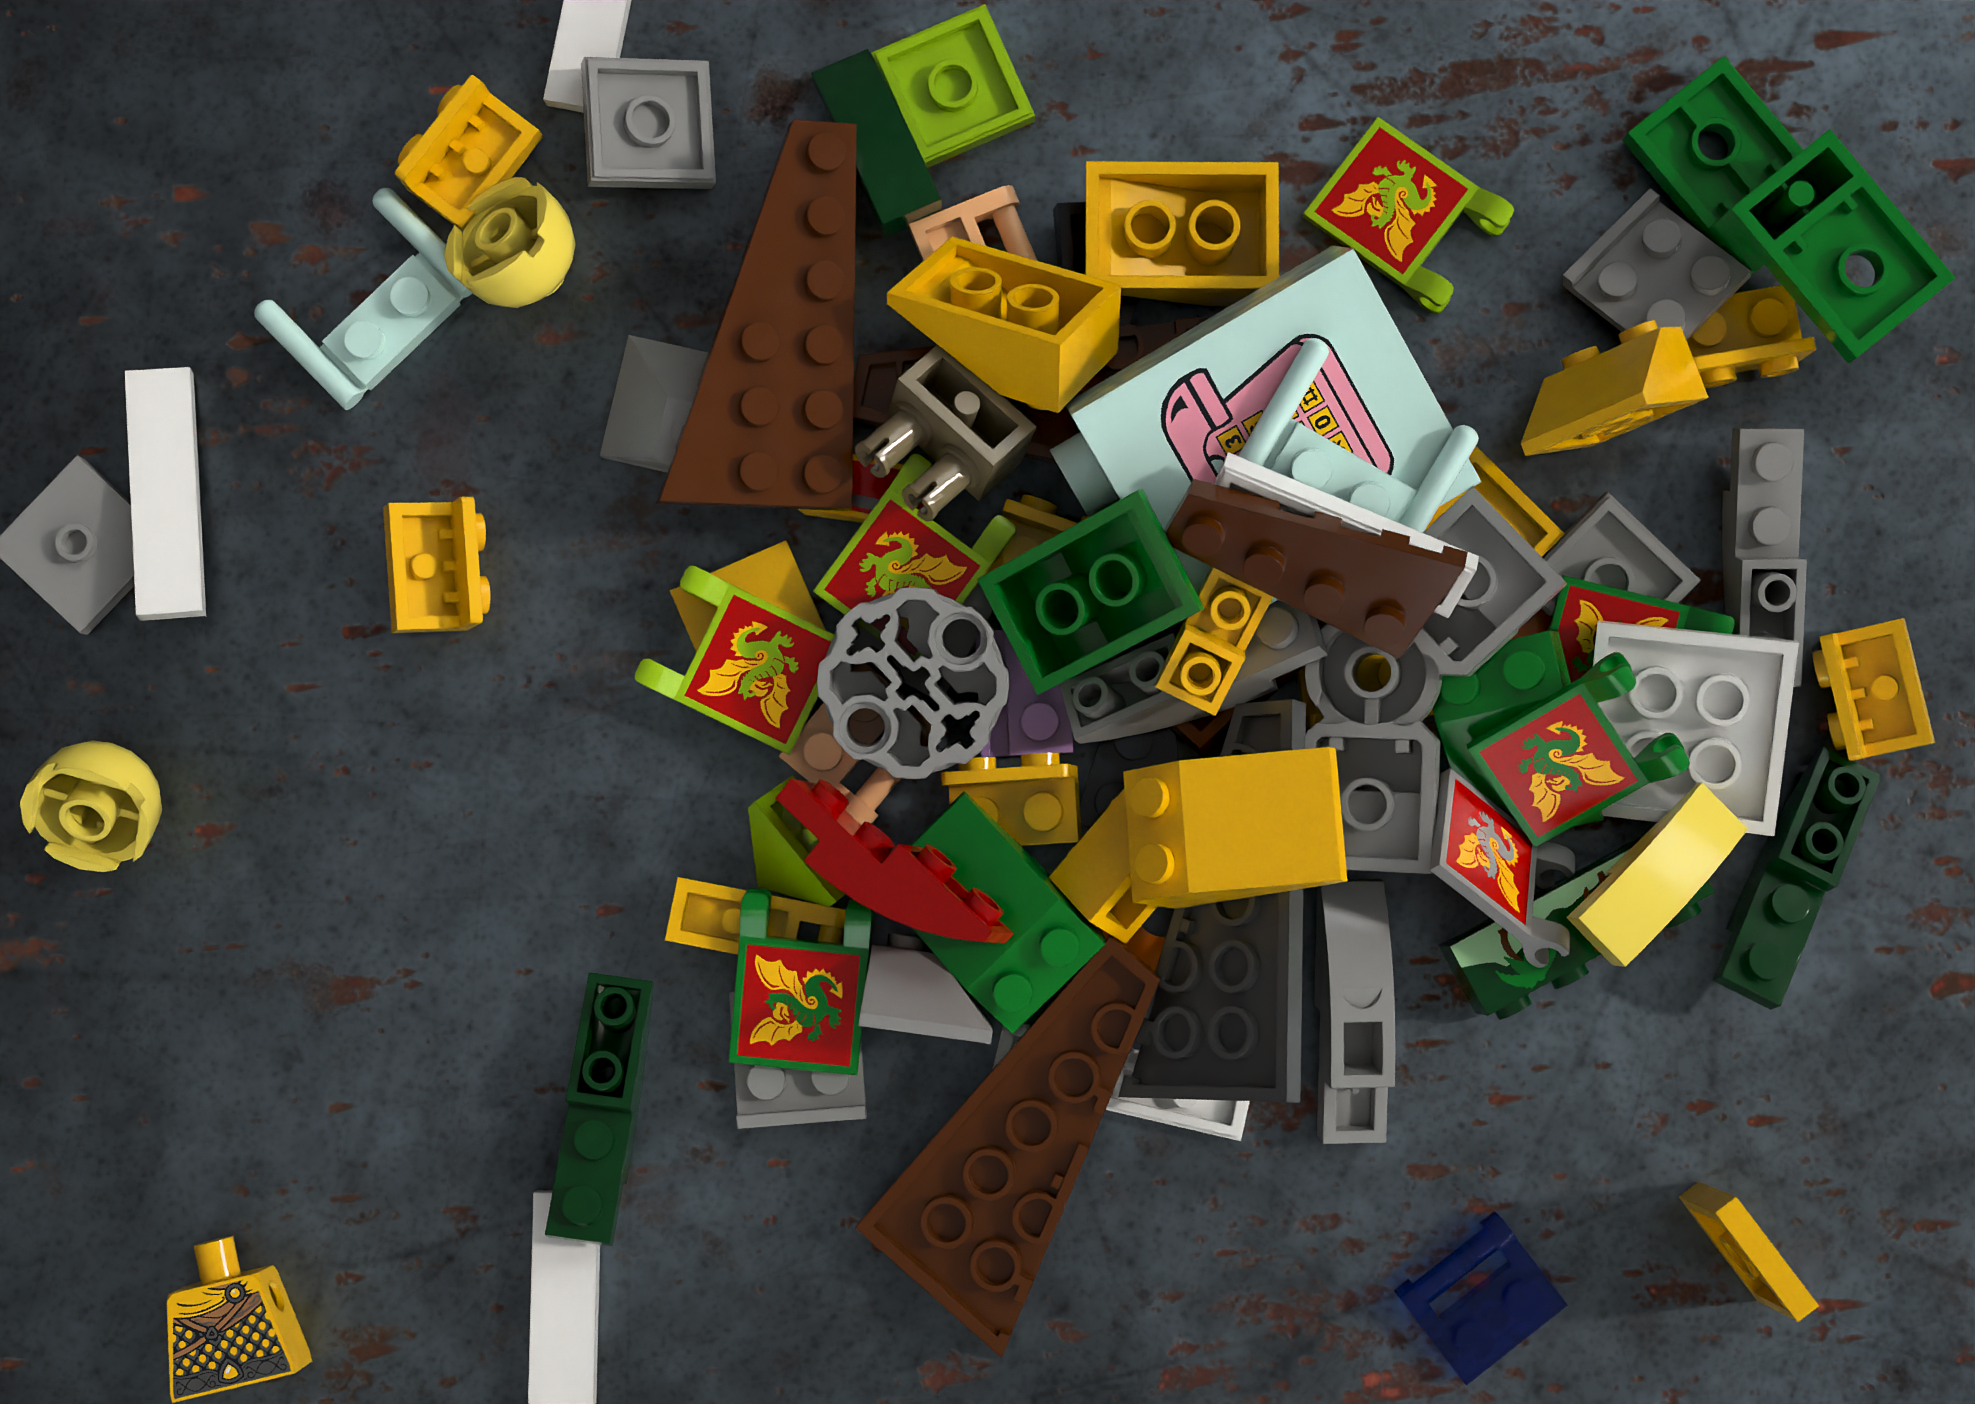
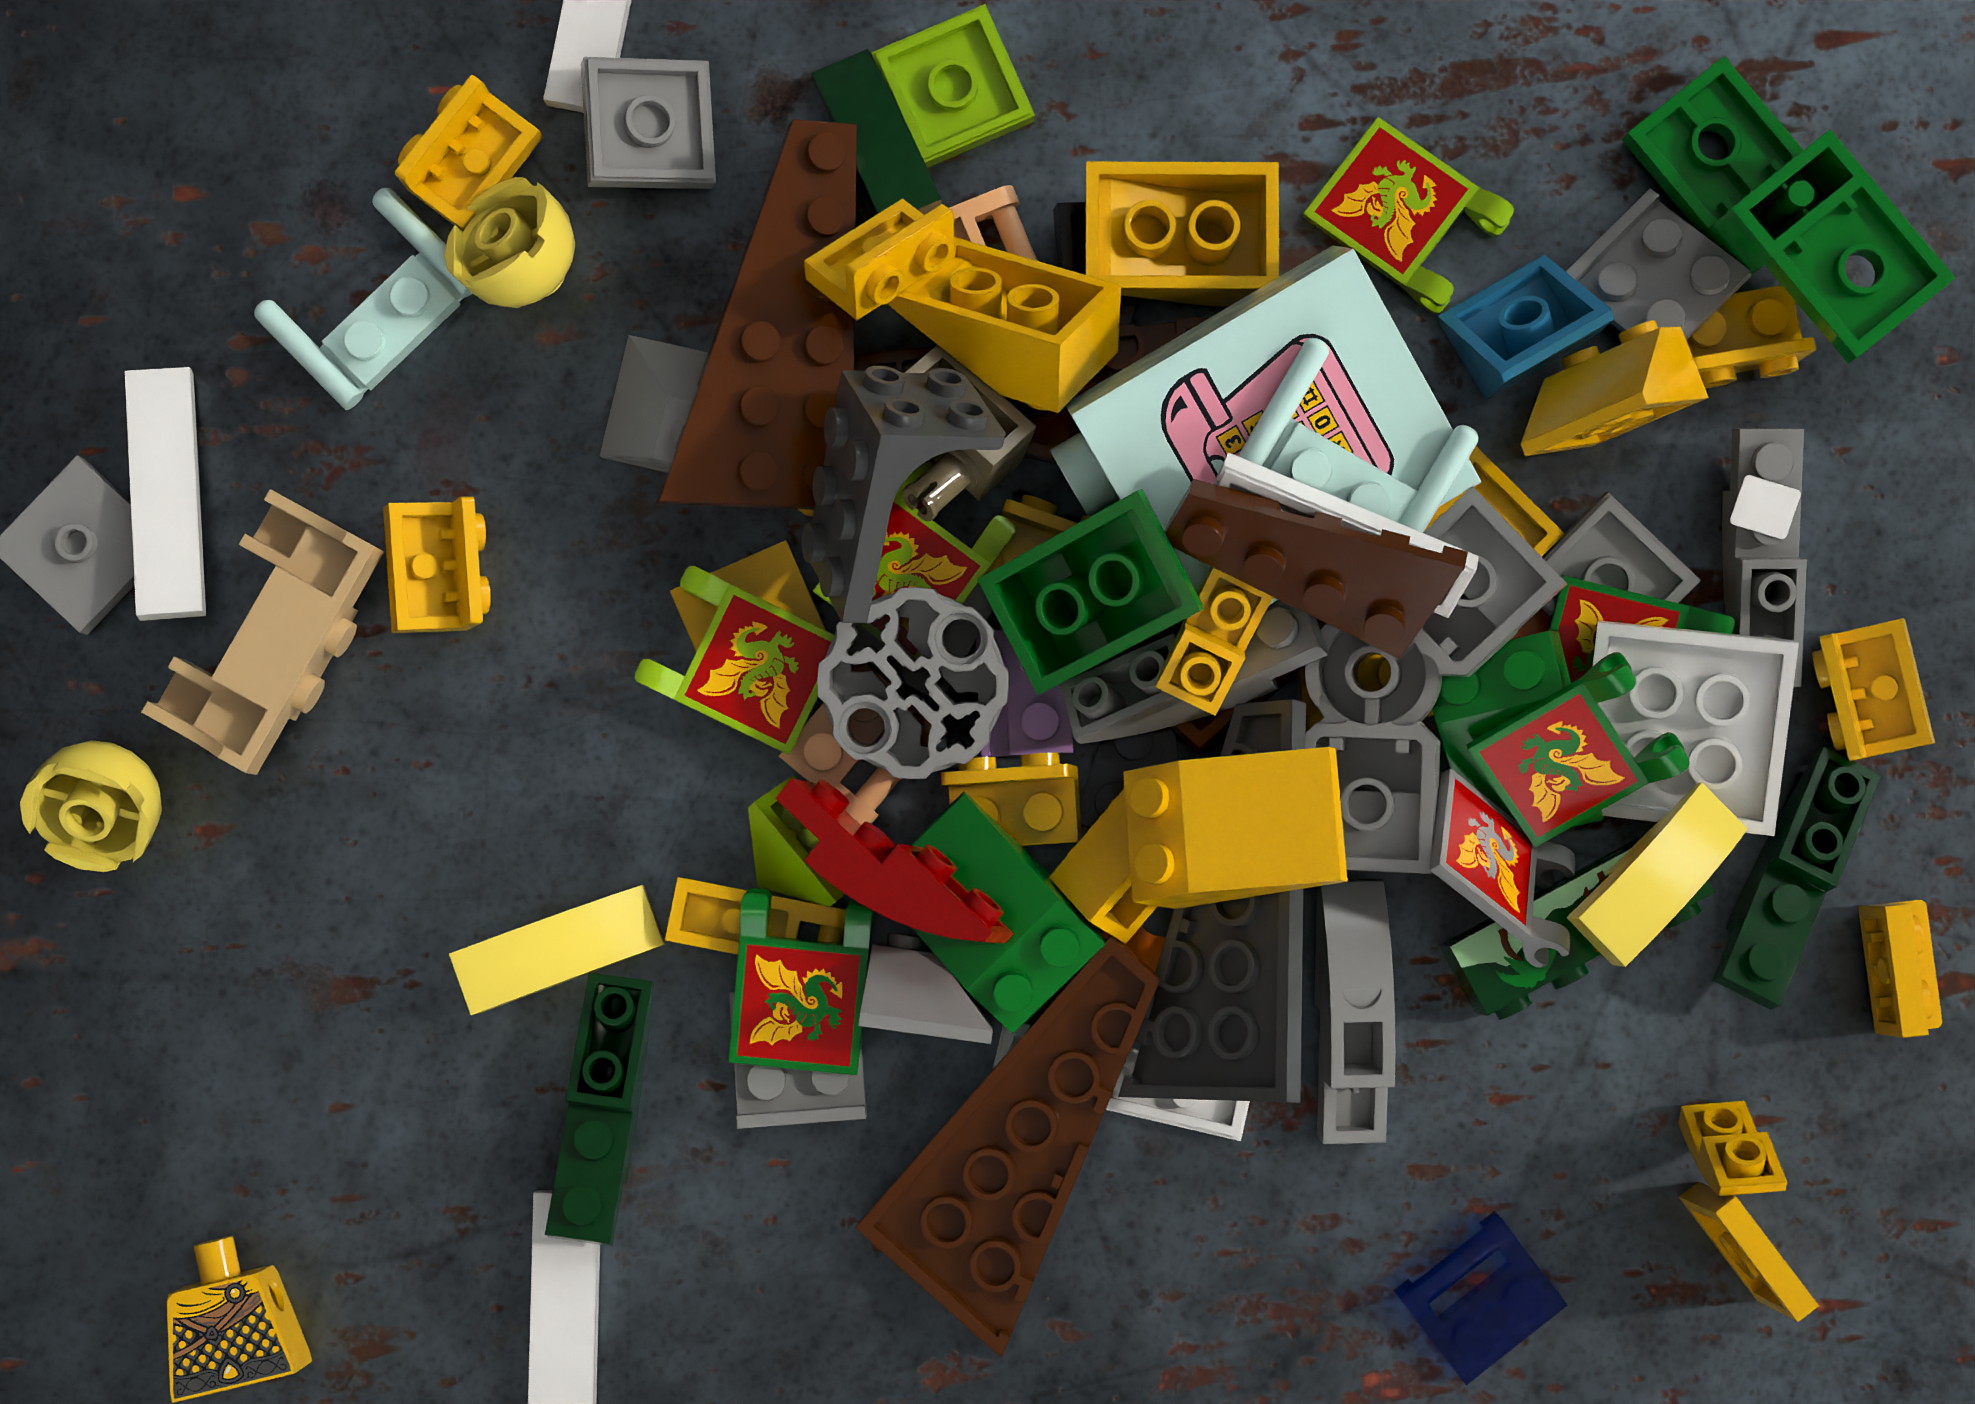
(281, 645): none -> tan bracket
(556, 949): none -> light yellow slope
(875, 439): none -> dark grey bracket
(882, 257): none -> yellow bracket
(1523, 324): none -> dark azure slope
(1730, 1149): none -> yellow slope
(1765, 507): none -> white sticker
(1900, 968): none -> yellow bracket

